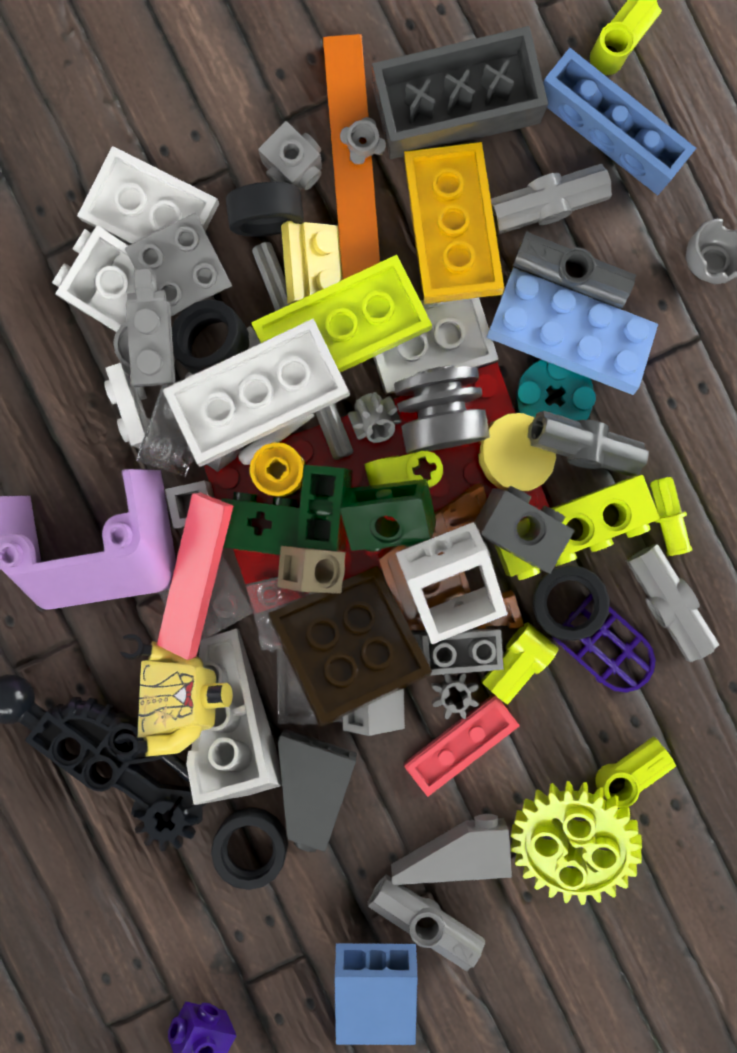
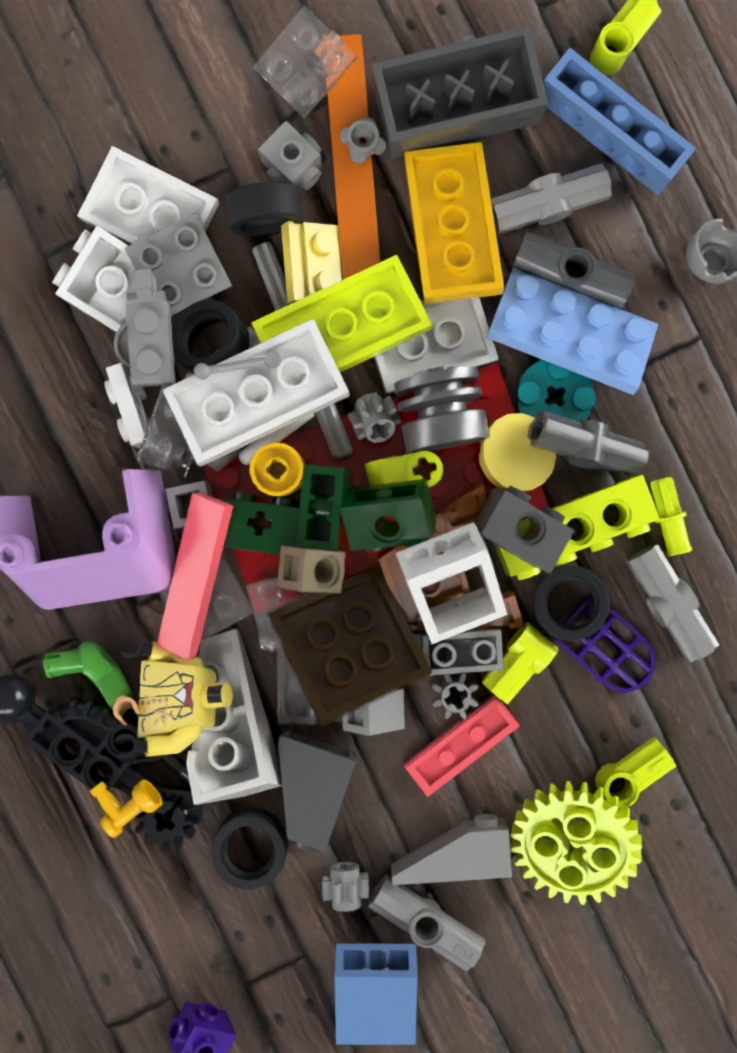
(100, 669): none -> bright green arm
(145, 799): none -> yellow piece
(271, 359): none -> light grey hinge
(305, 61): none -> clear hinge
(345, 886): none -> light grey gear

